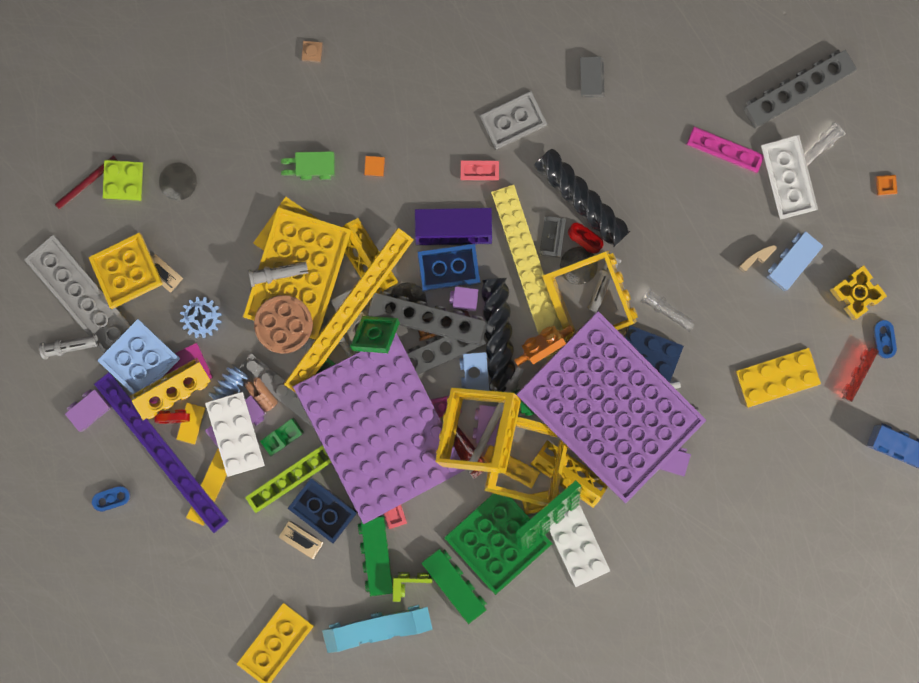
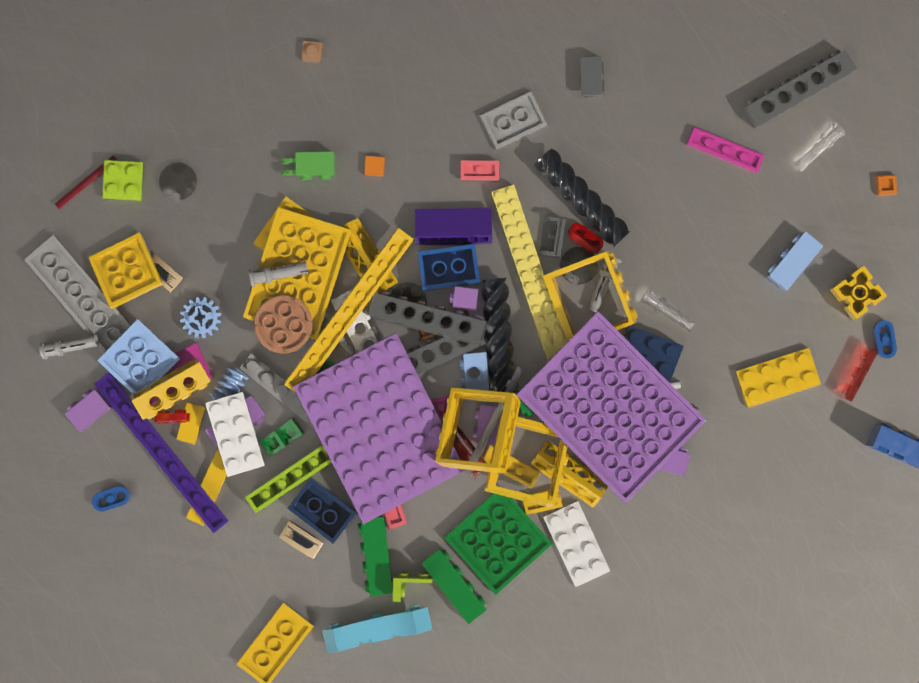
(261, 394): nougat hinge -> none
(375, 334): green plate -> none
(543, 344): orange plate -> none
(550, 514): green plate -> none
(761, 256): tan slope -> none
(789, 177): white plate -> none

